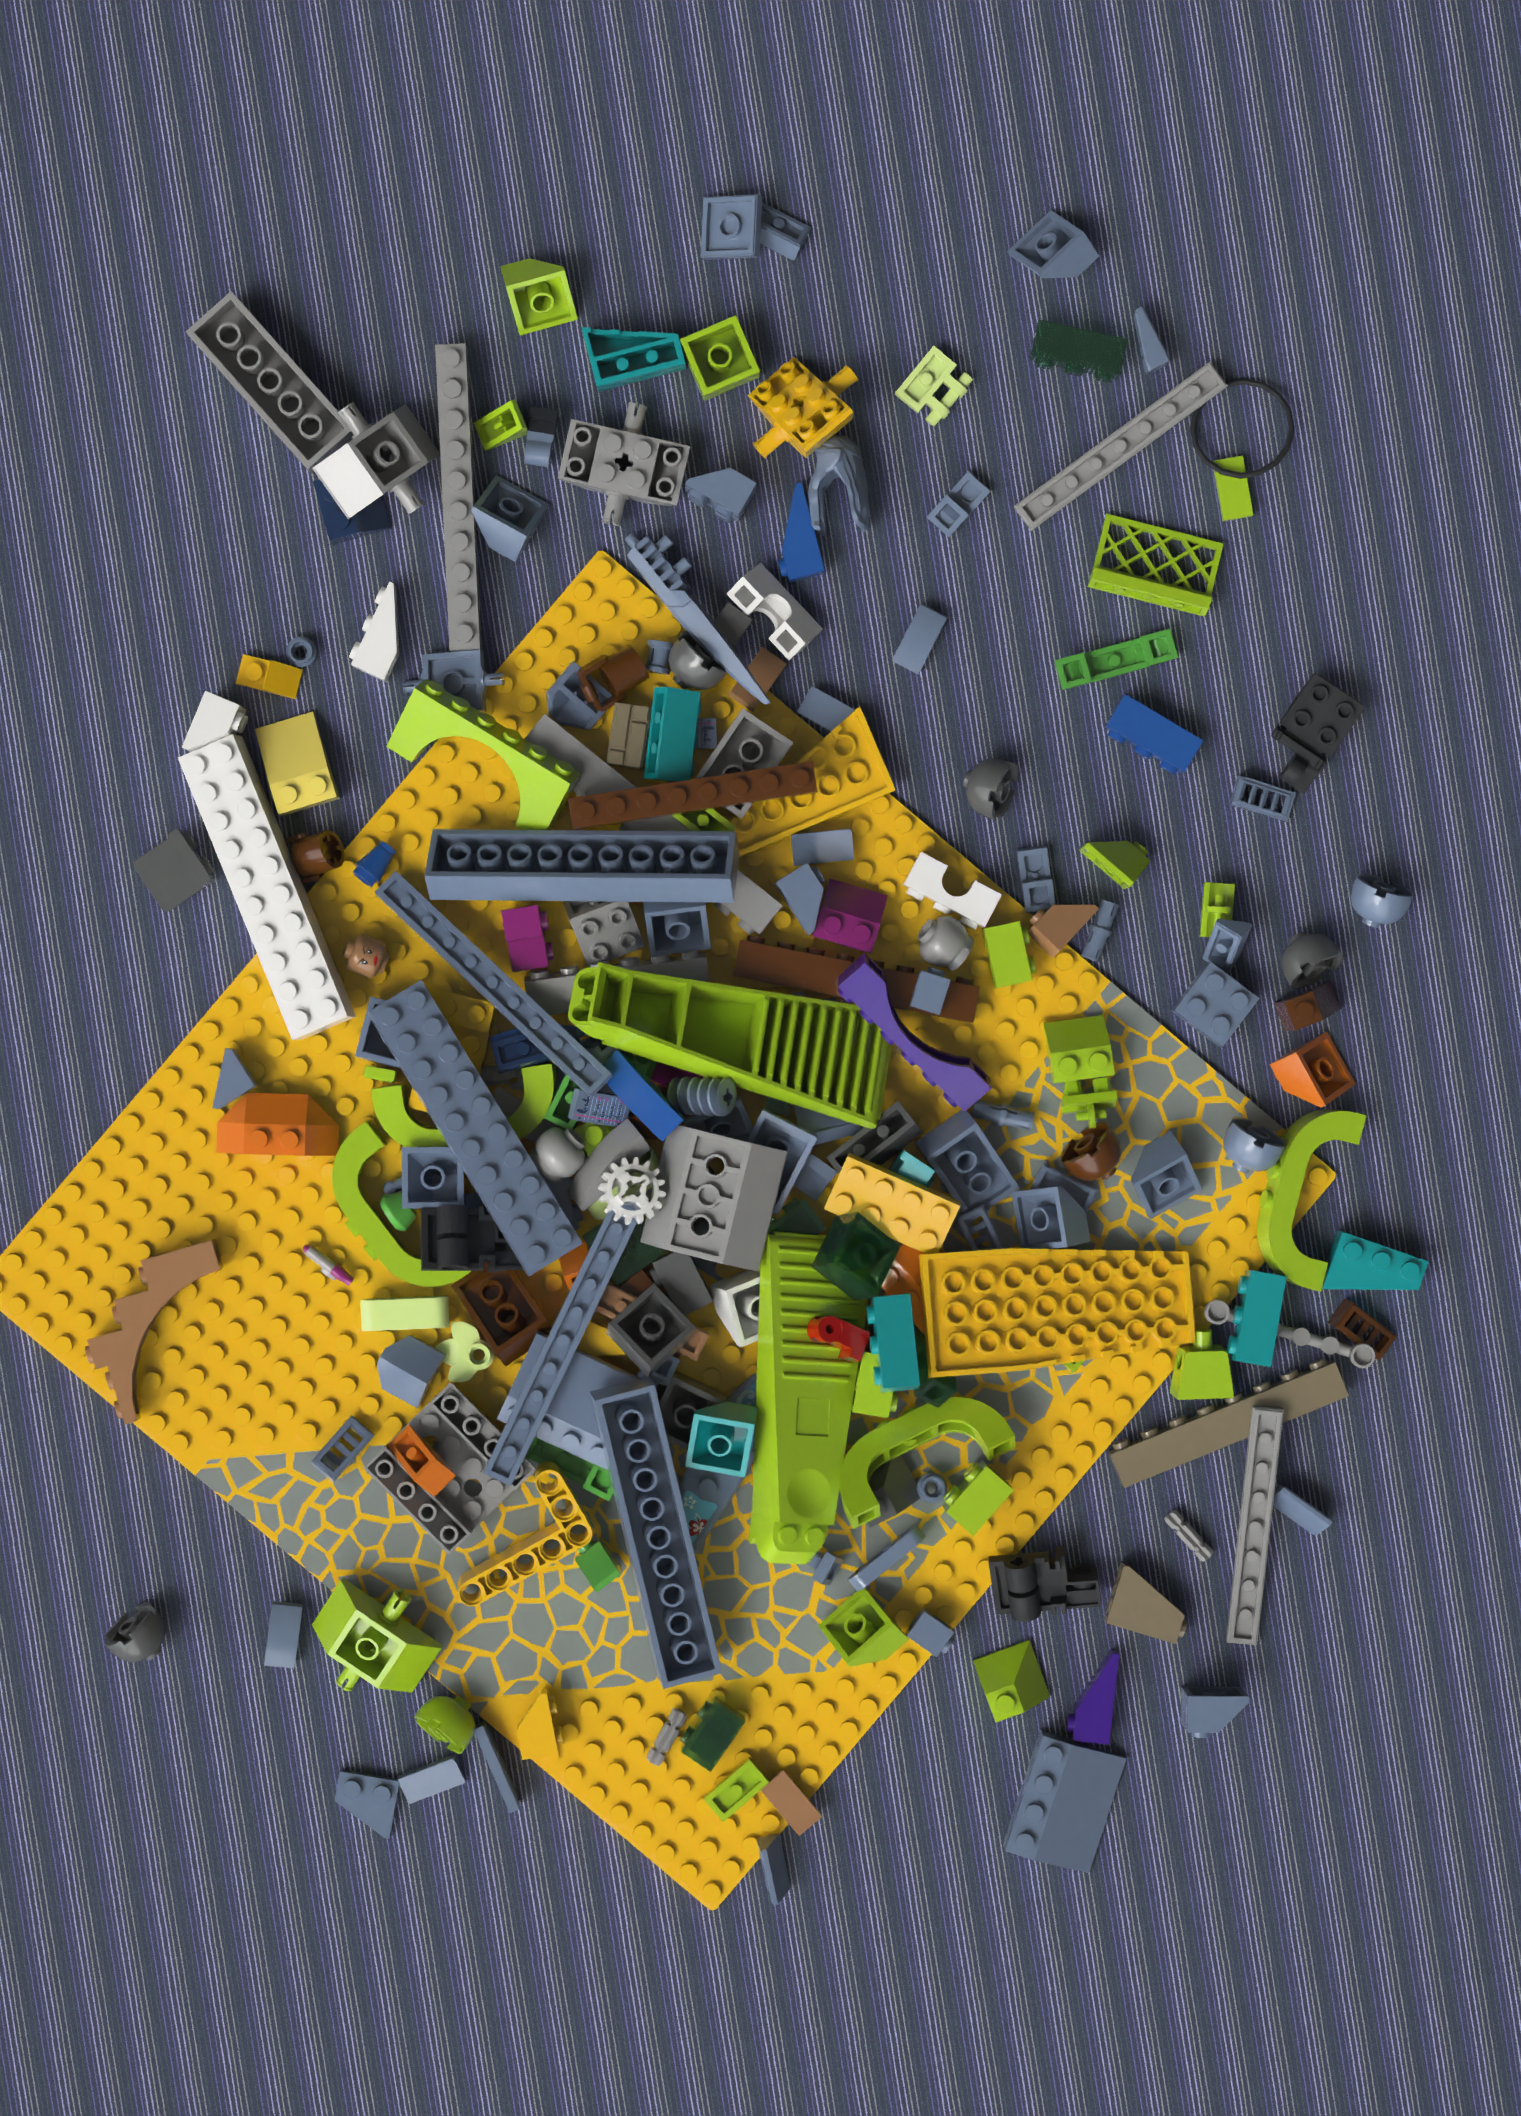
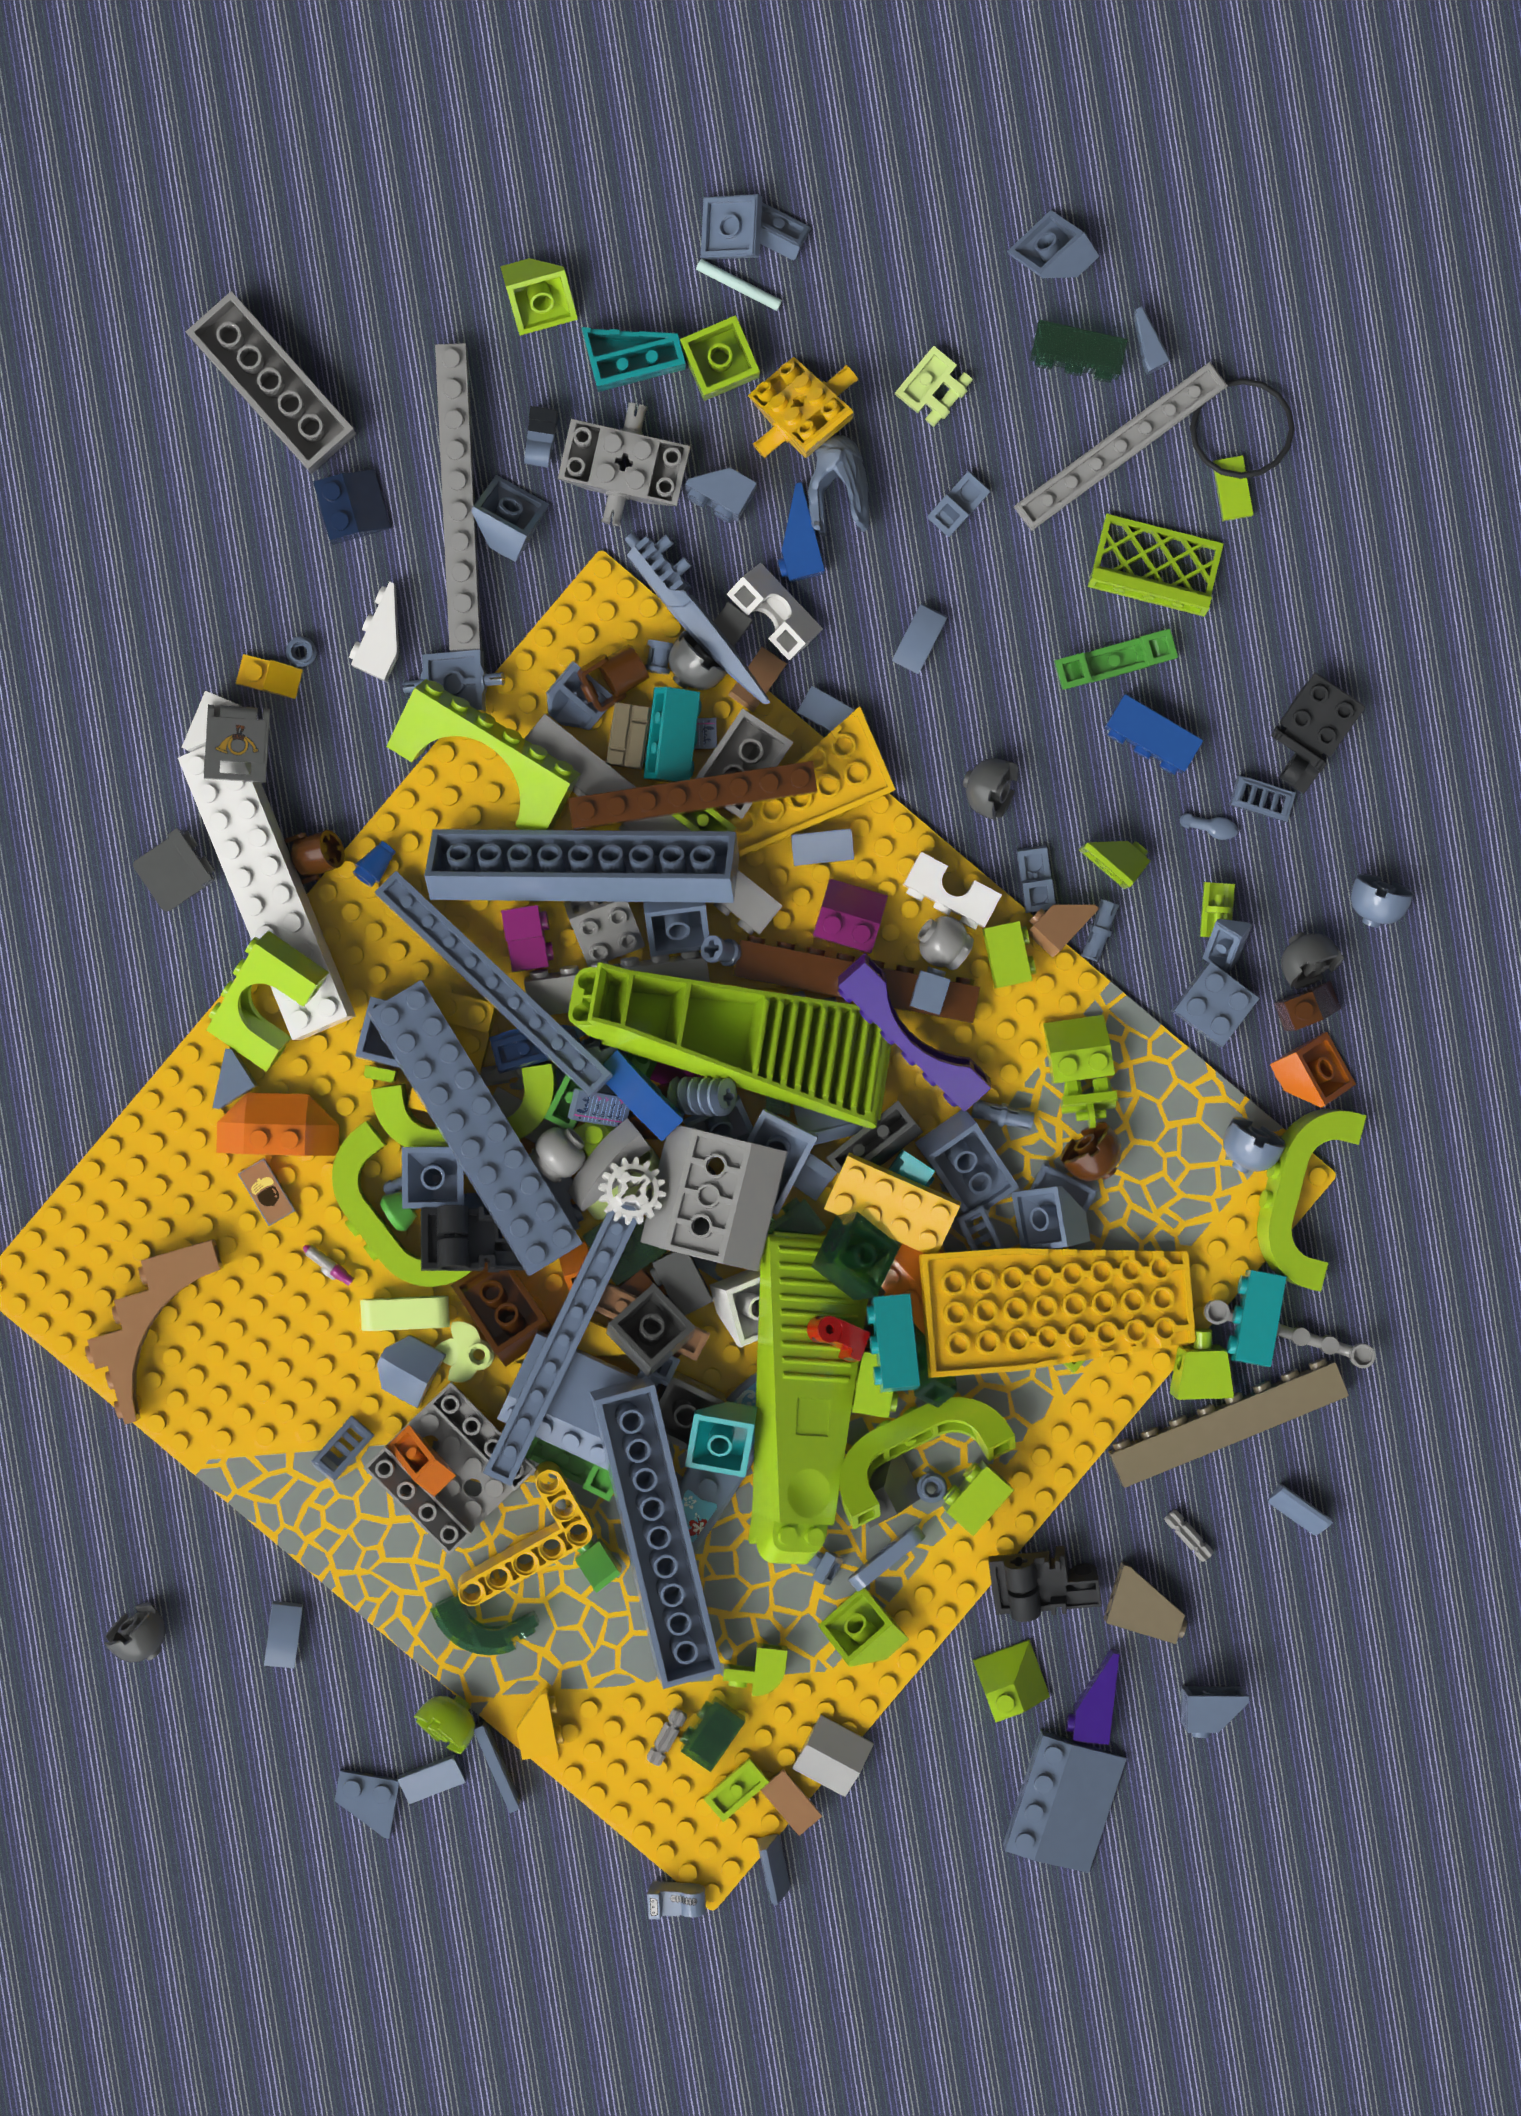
(236, 738): none -> dark grey container
(236, 1018): none -> lime arch
(266, 1192): none -> medium nougat tile
(296, 764): light yellow slope -> none
(357, 472): light grey slope -> none
(366, 955): medium nougat head -> none
(374, 1639): lime slope -> none
(475, 1636): none -> clear green arch
(501, 426): lime slope -> none
(675, 1899): none -> sand blue leg
(716, 949): none -> sand blue bush
(738, 284): none -> light aqua bar
(765, 1675): none -> lime brick
(803, 894): sand blue slope -> none
(833, 1755): none -> light grey slope
(930, 1632): sand blue brick -> none
(1164, 1175): sand blue slope -> none
(1217, 827): none -> sand blue piece
(1254, 1525): light grey tile -> none
(1346, 1318): reddish brown slope -> none
(1370, 1266): teal wedge -> none

